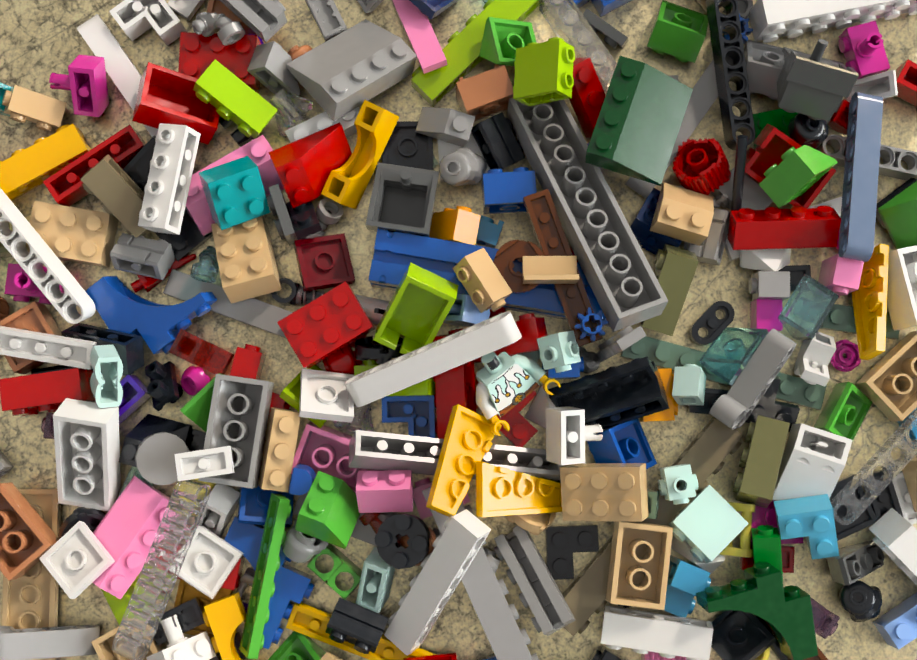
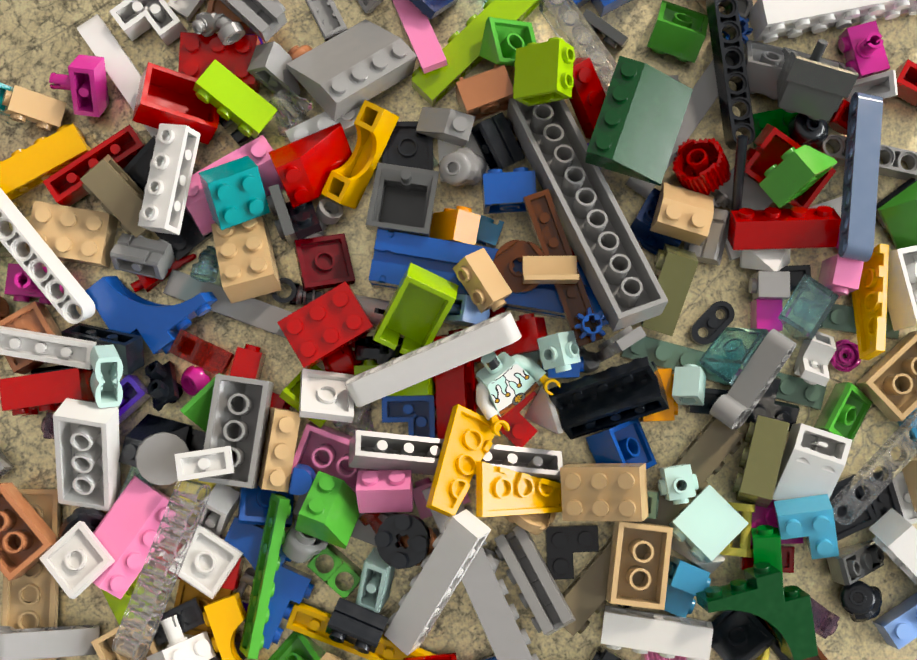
(567, 435): white brick -> none

